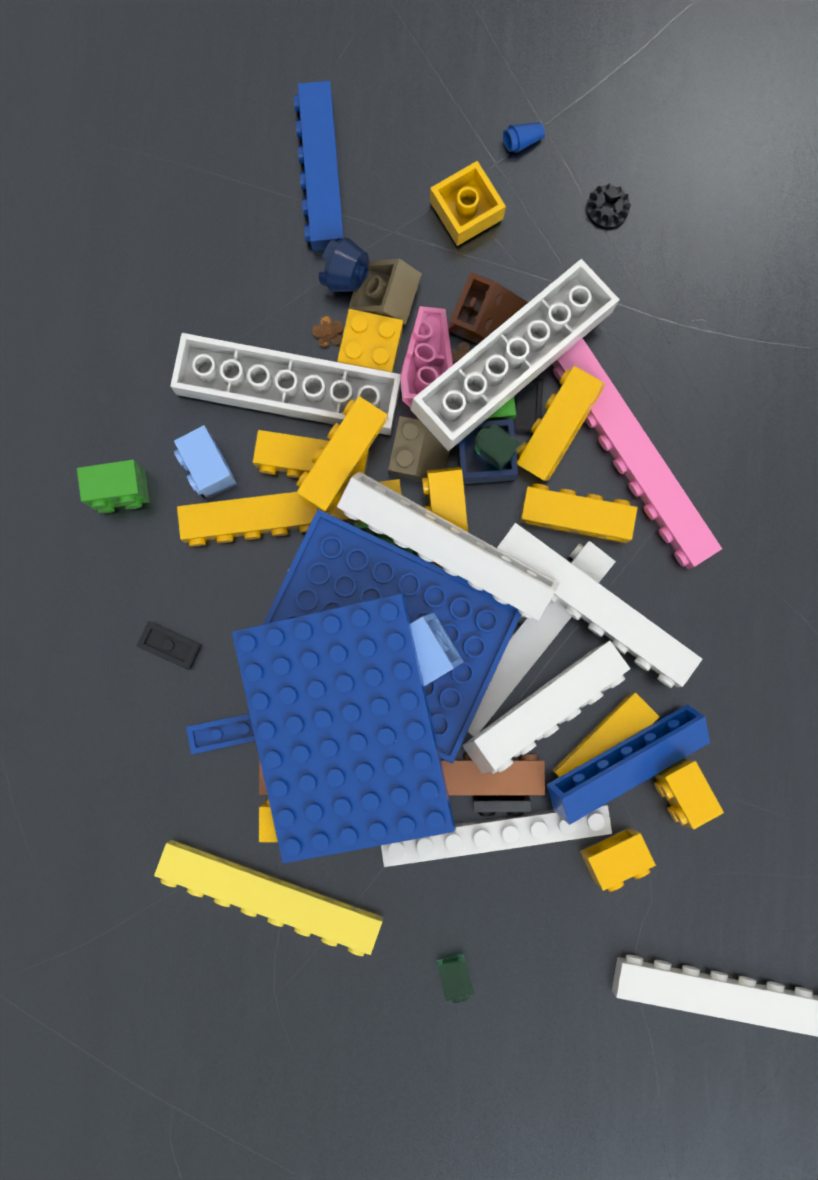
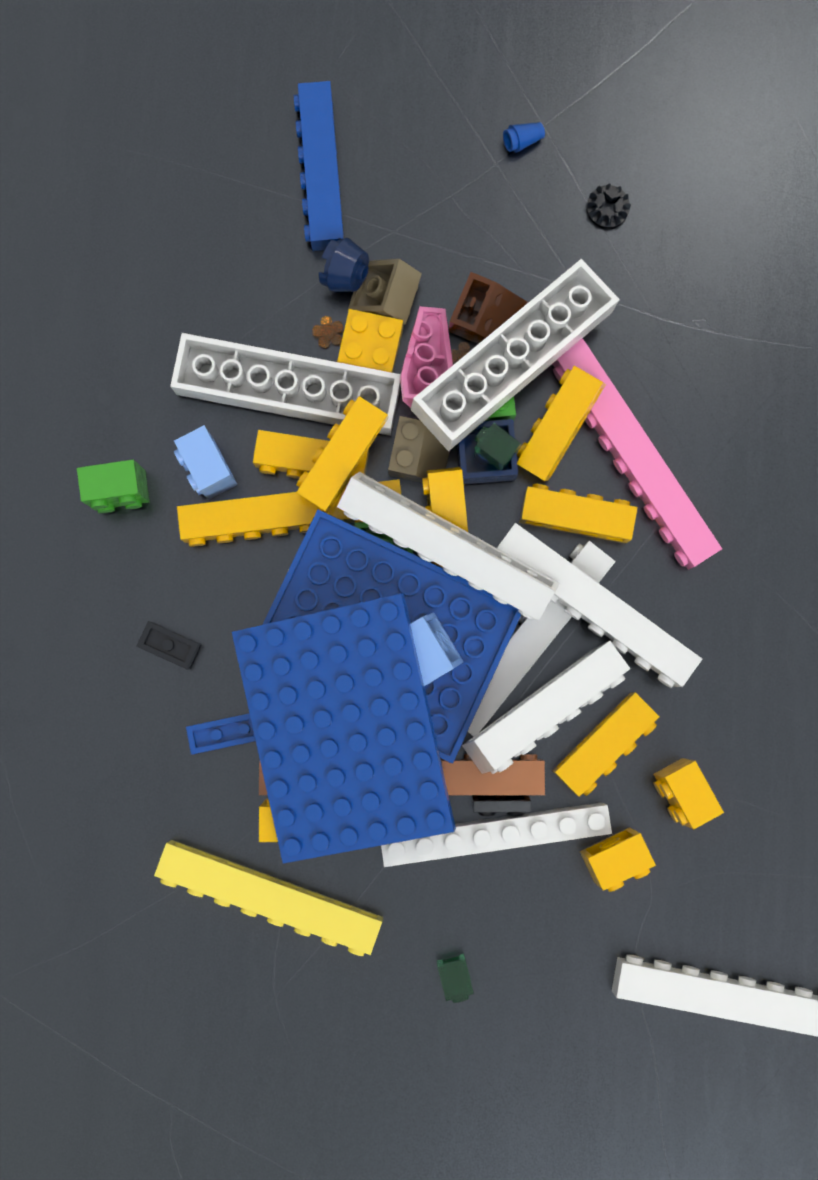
(467, 203): yellow brick -> none
(528, 406): black tile -> none
(628, 764): blue brick -> none

